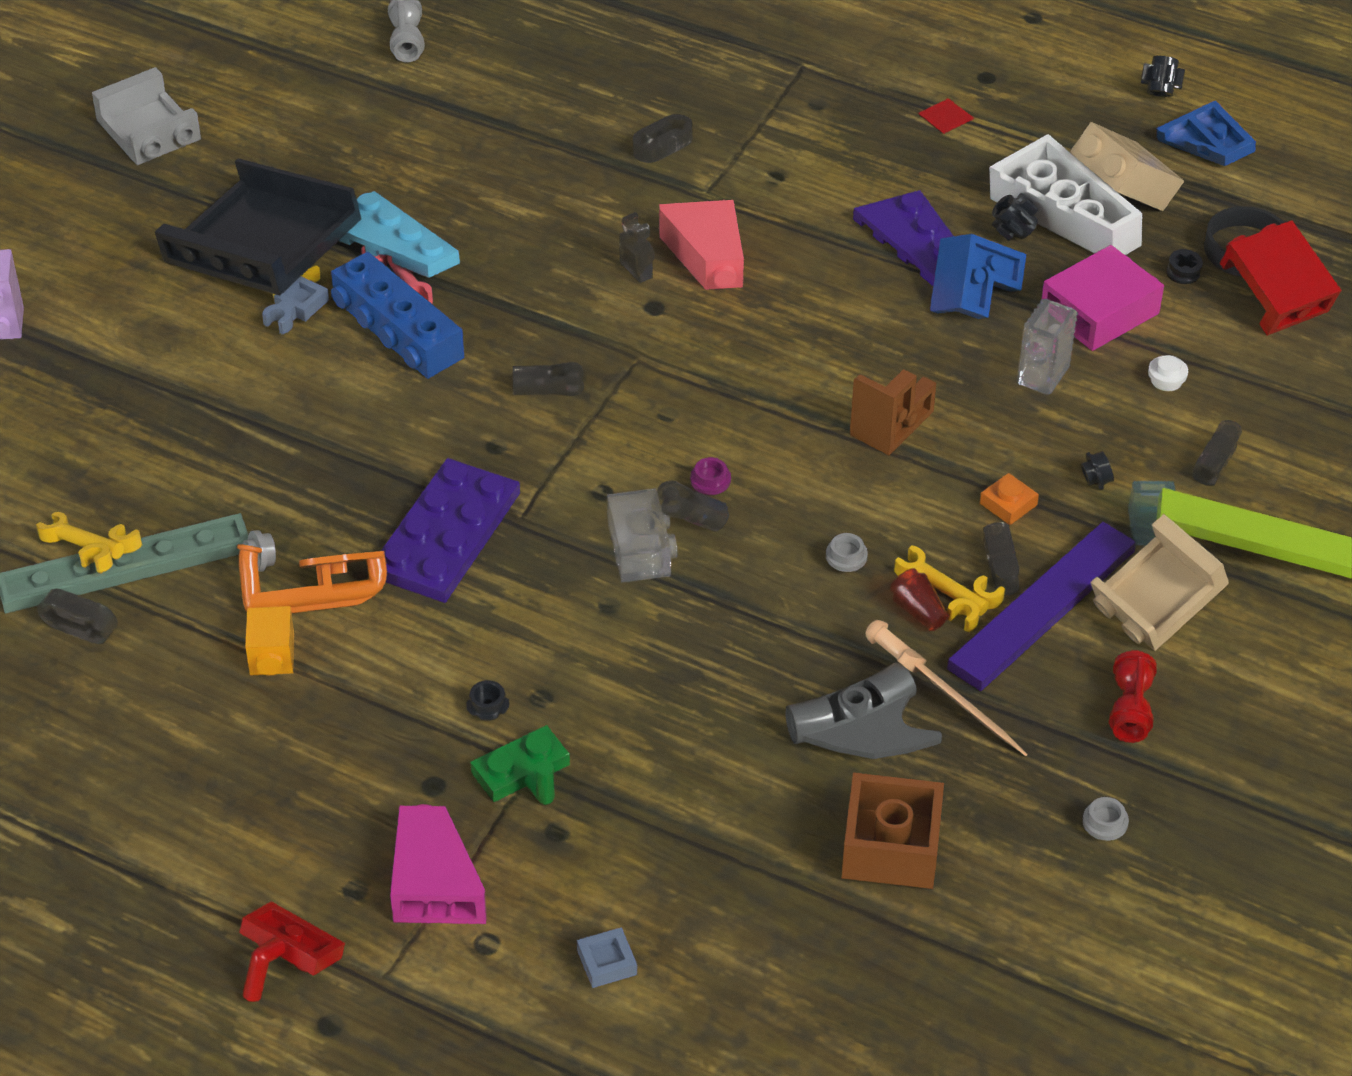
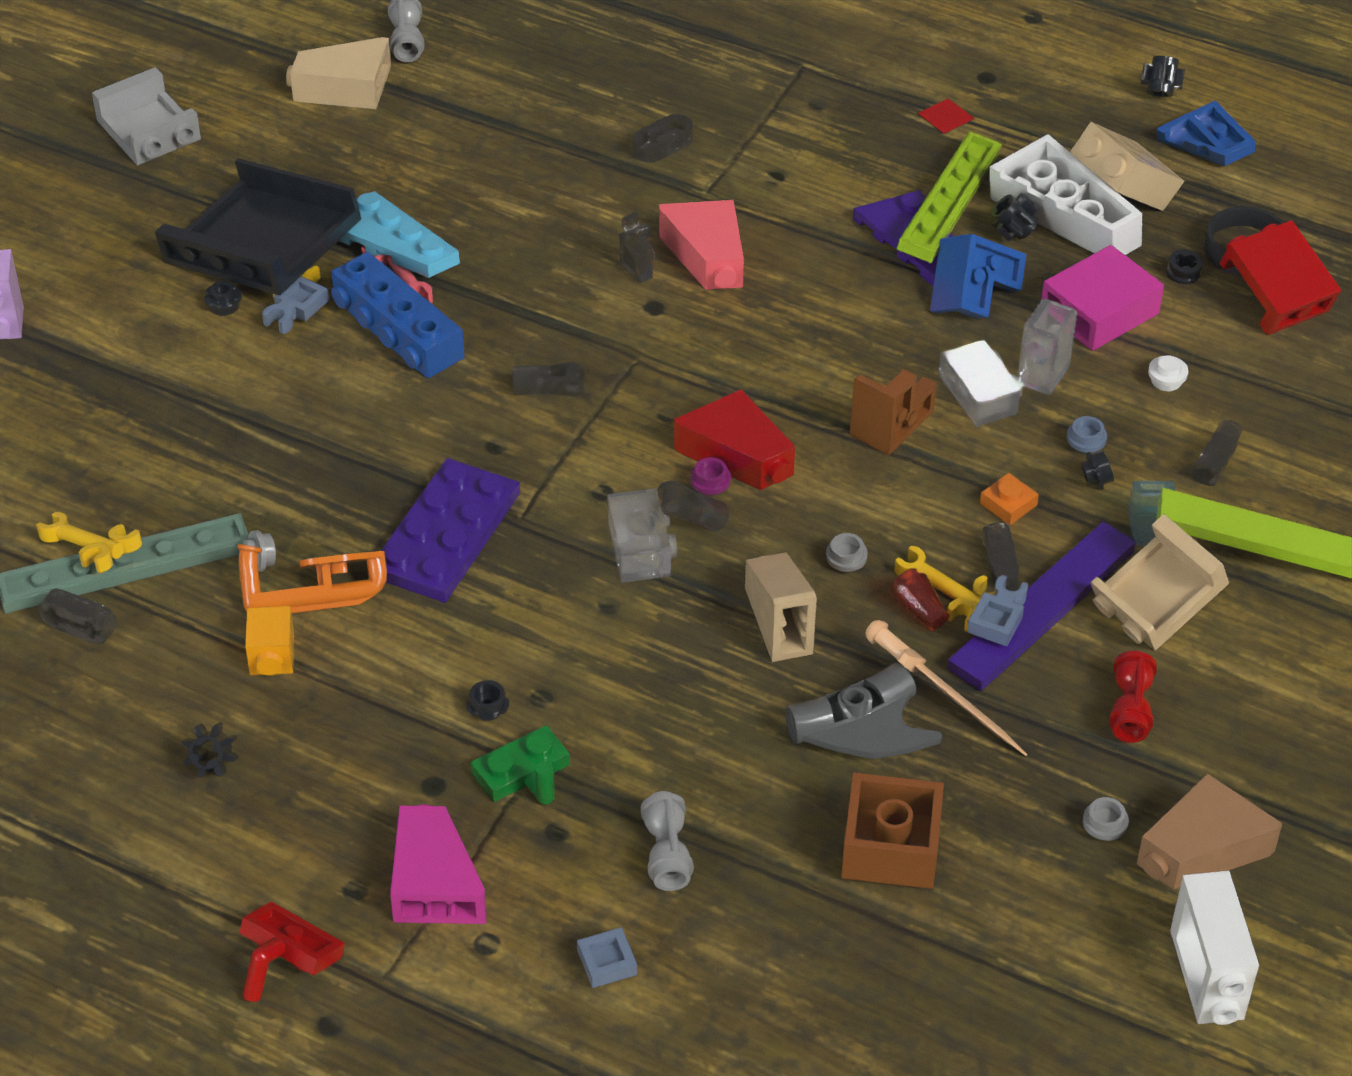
(199, 755): none -> black gear
(223, 298): none -> black plate
(341, 74): none -> tan slope
(669, 858): none -> light grey piece
(740, 437): none -> red slope
(782, 605): none -> tan slope
(949, 197): none -> lime tile
(980, 382): none -> clear brick
(998, 614): none -> sand blue plate
(1087, 434): none -> sand blue plate
(1206, 834): none -> medium nougat slope
(1214, 947): none -> white window

